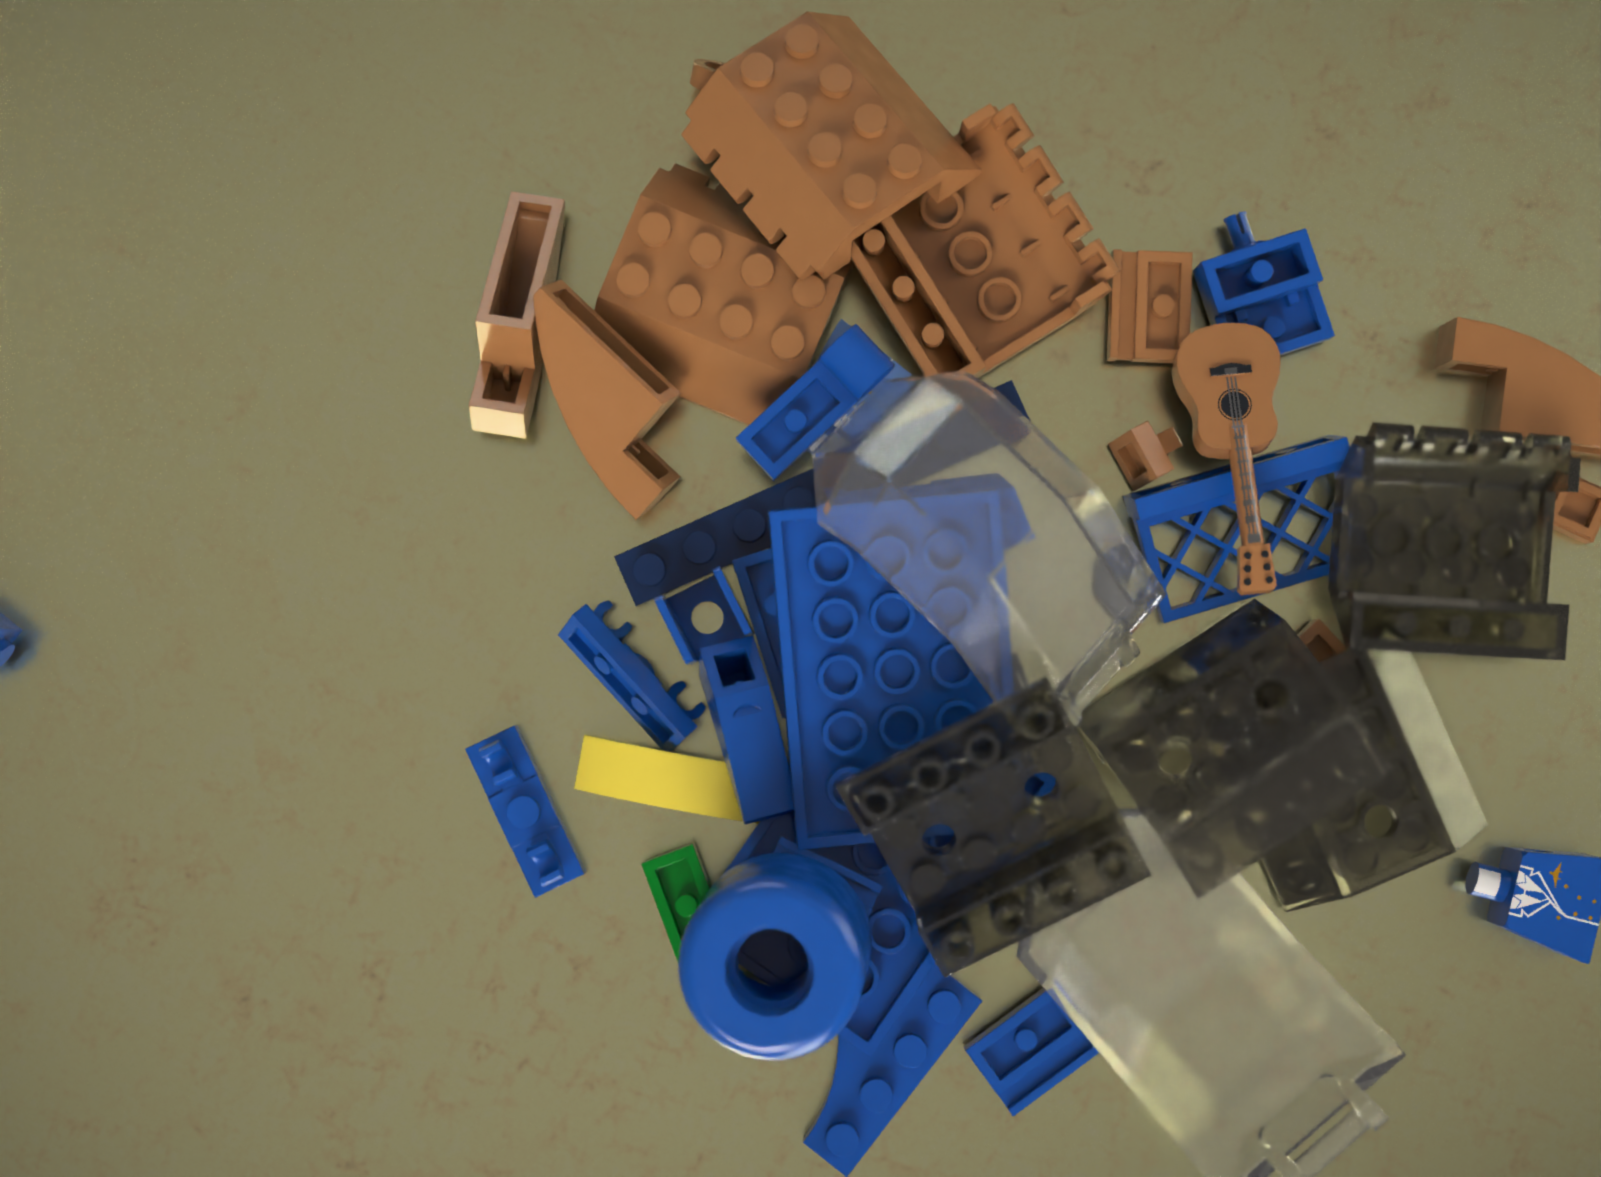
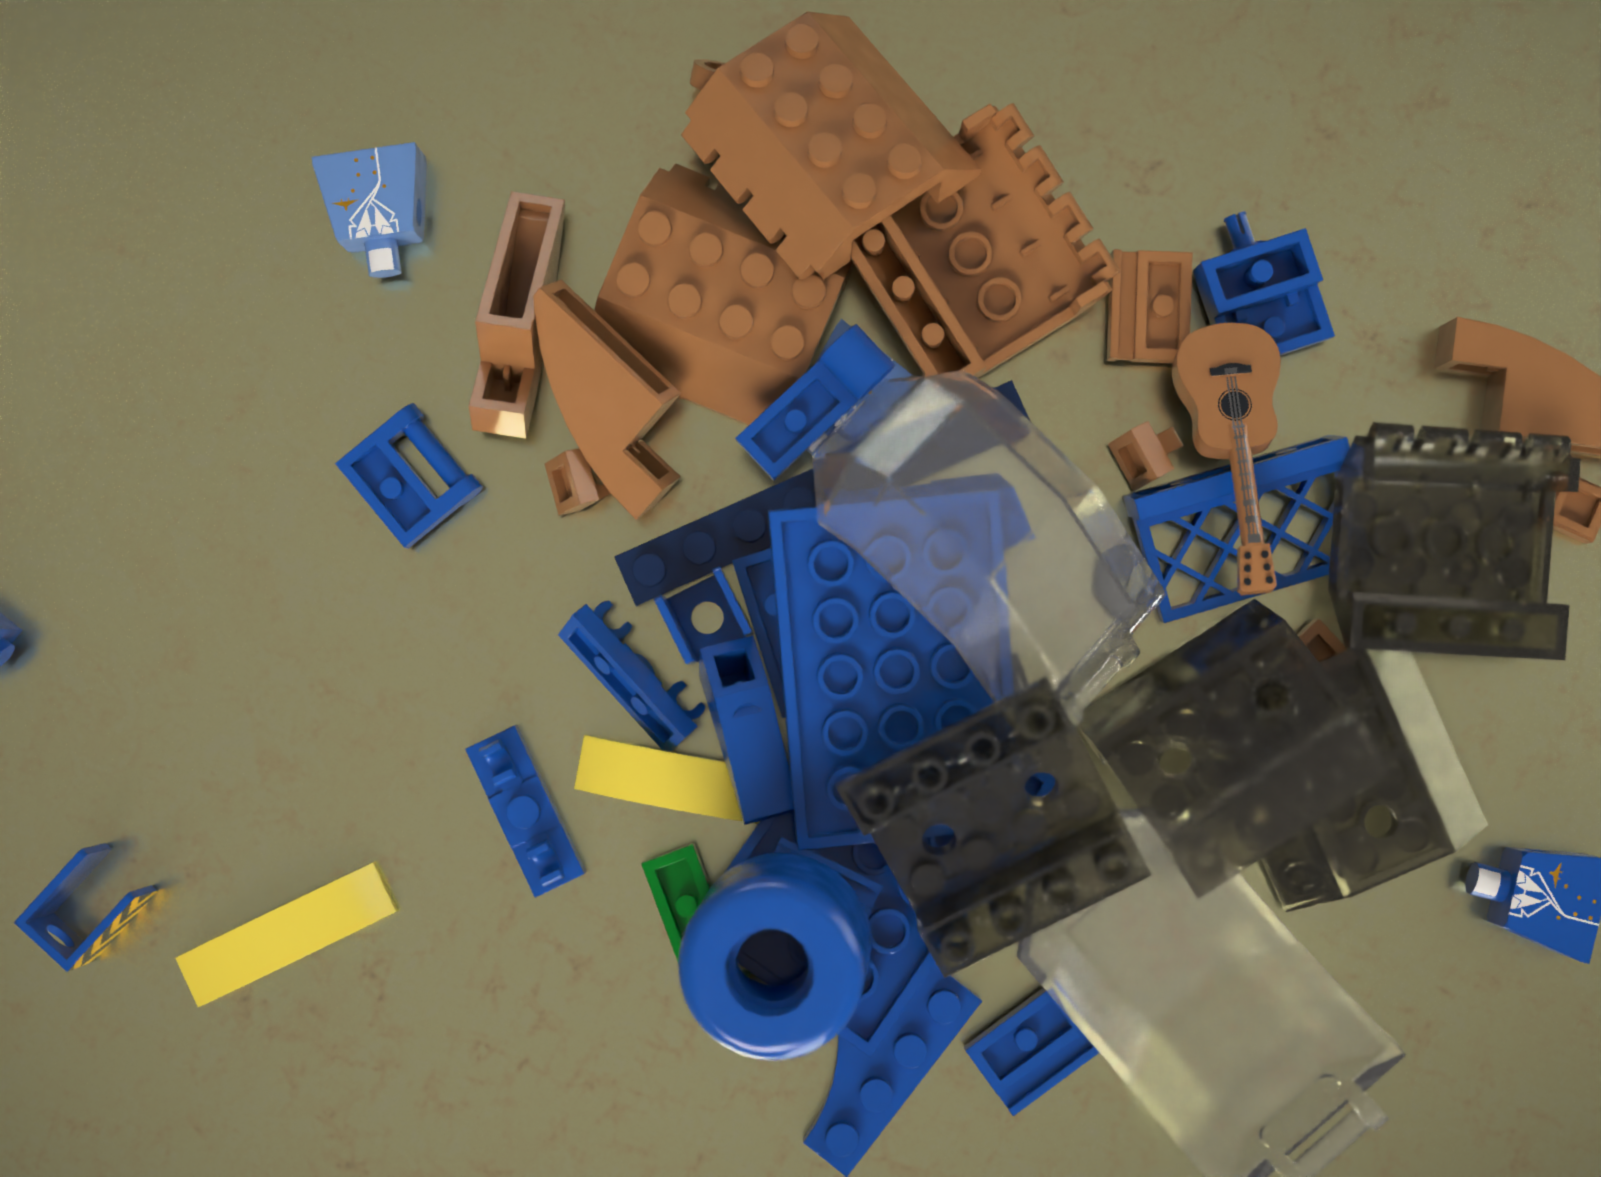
(41, 919): none -> blue piece
(286, 934): none -> light yellow slope
(375, 201): none -> medium blue torso
(395, 488): none -> blue plate
(573, 482): none -> medium nougat tile

